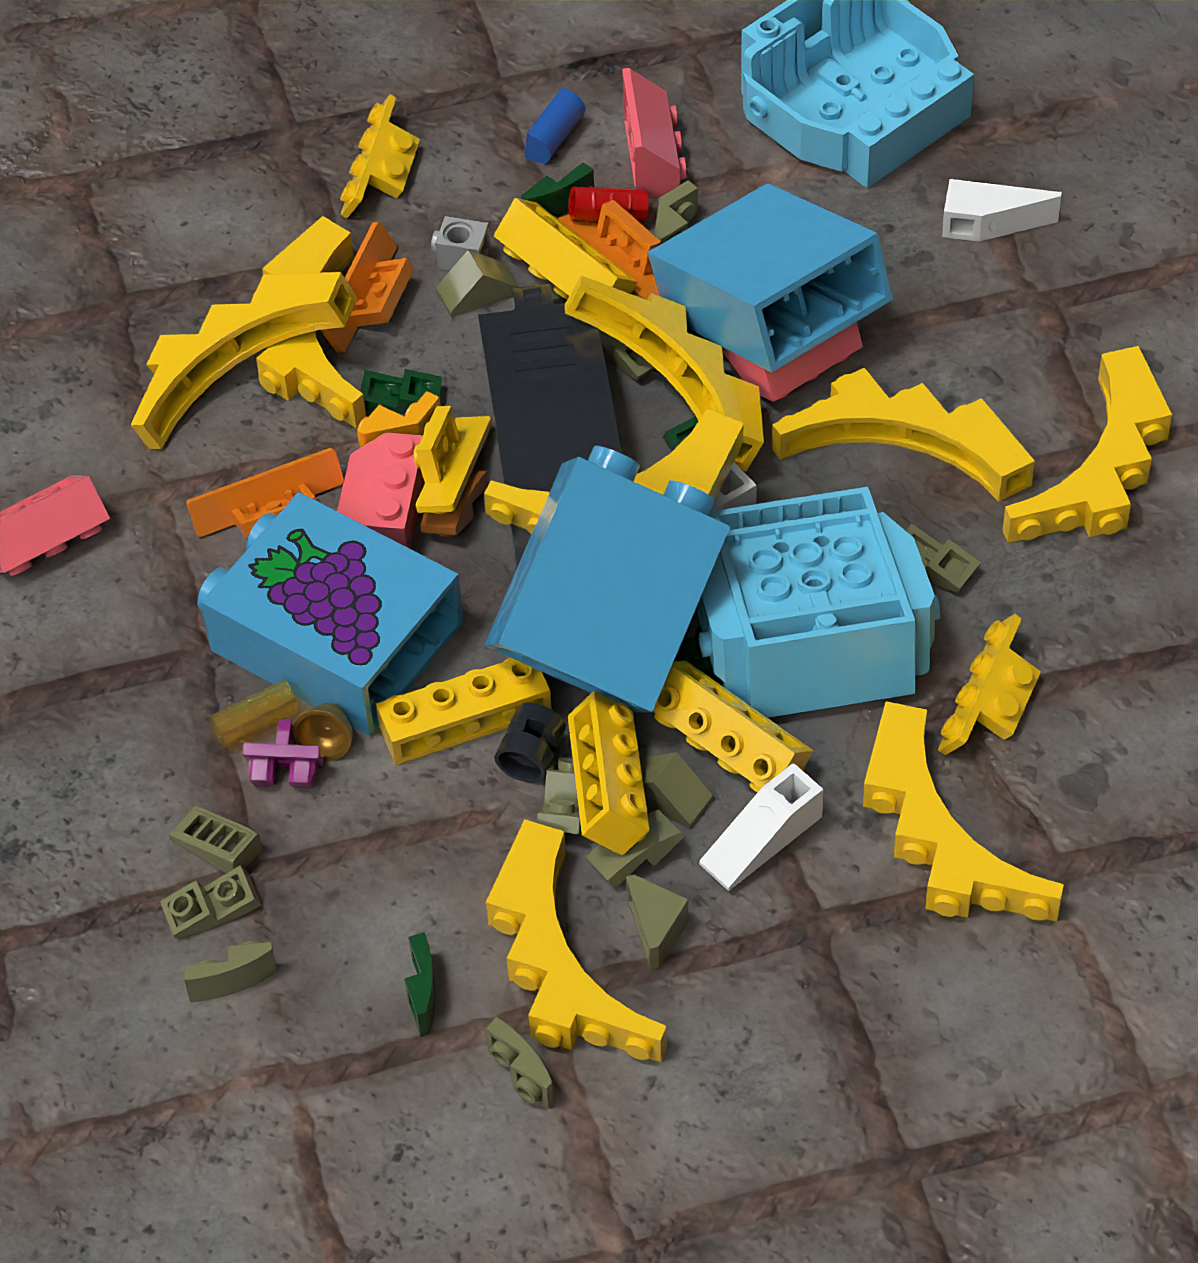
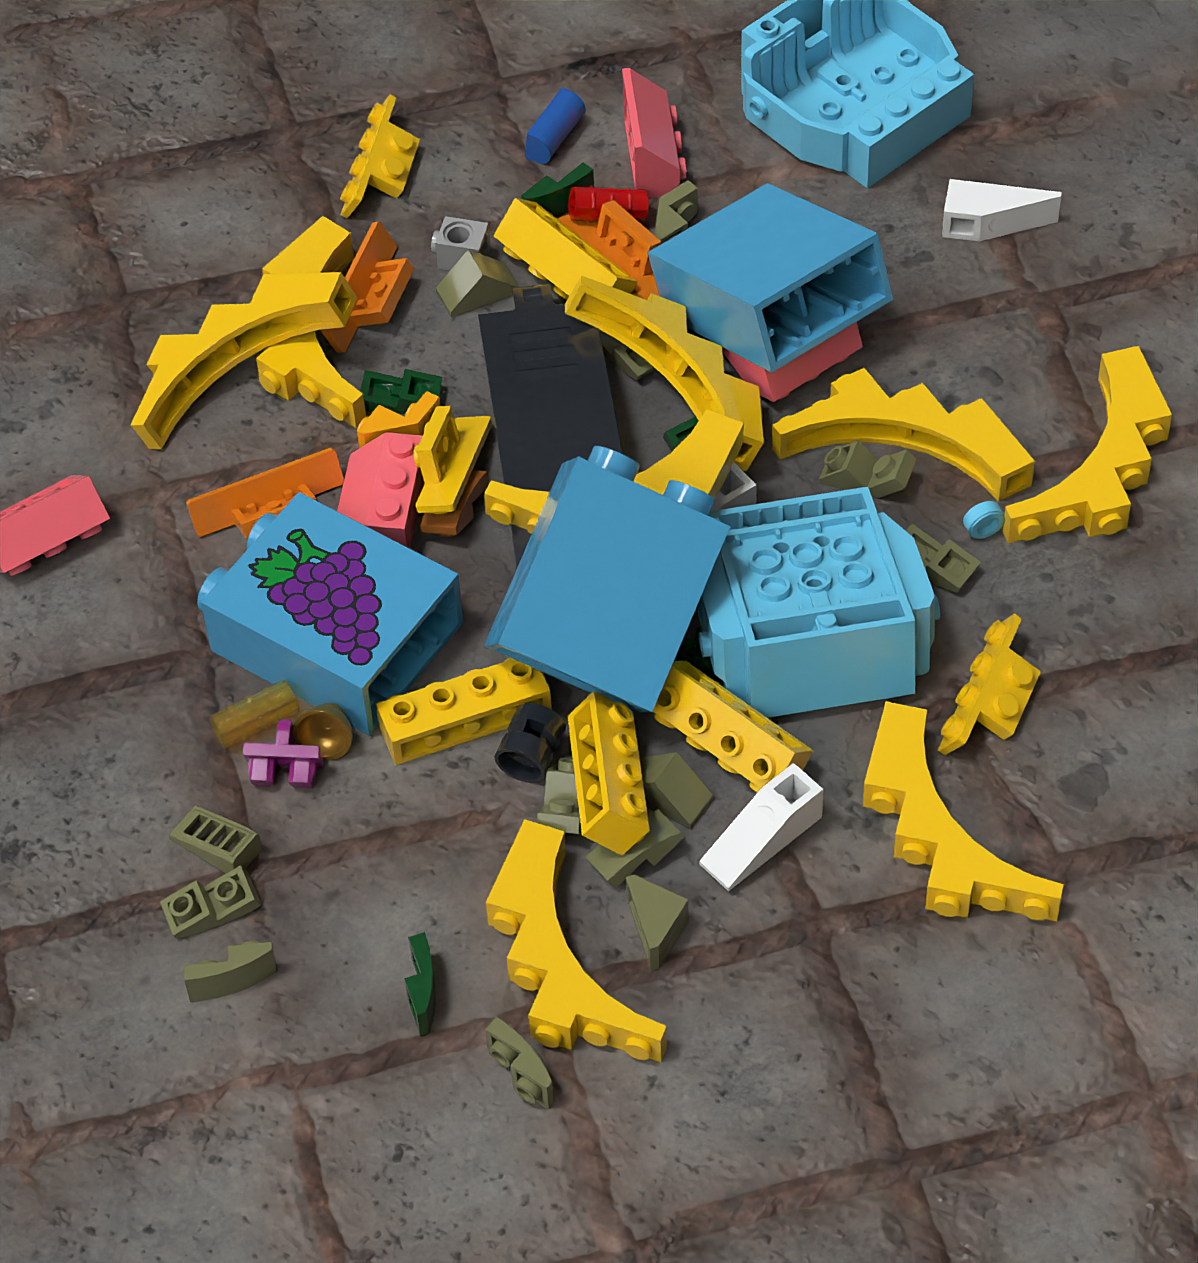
(856, 467): none -> olive slope
(984, 519): none -> medium azure tile

